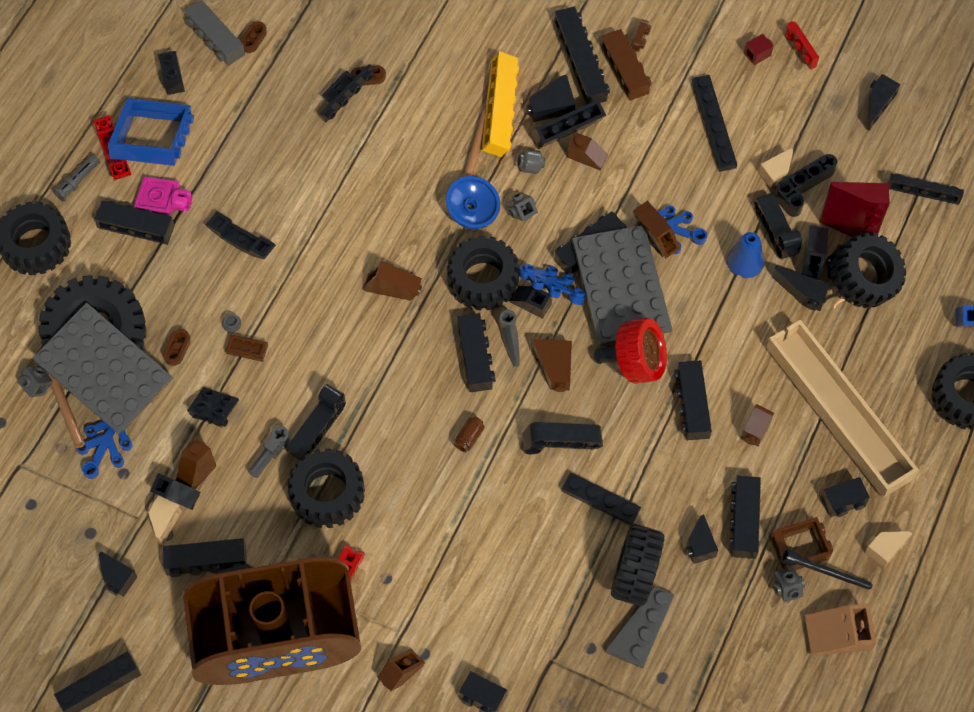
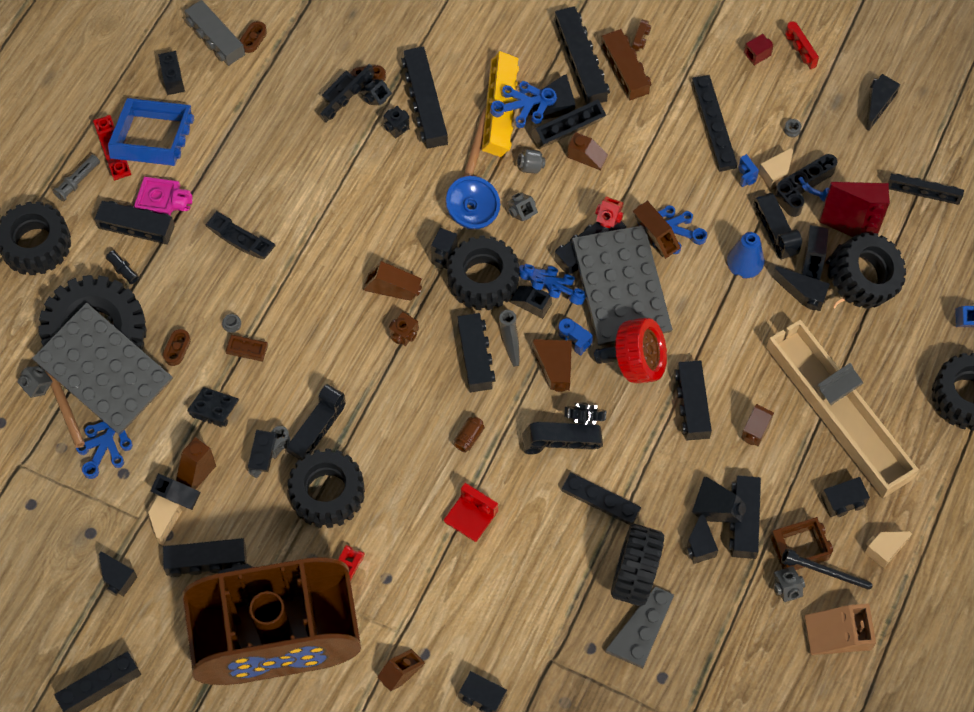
(122, 267): none -> black pin
(262, 451): none -> black plate
(375, 92): none -> black brick
(396, 121): none -> black brick
(403, 329): none -> reddish brown brick
(425, 97): none -> black brick
(442, 247): none -> black brick
(471, 513): none -> red bracket
(524, 101): none -> blue plant
(574, 332): none -> blue leg
(585, 413): none -> black gear
(609, 212): none -> red brick
(718, 503): none -> black slope
(748, 170): none -> blue bracket
(792, 132): none -> dark grey bush
(809, 189): none -> blue piece
(840, 384): none -> dark grey panel

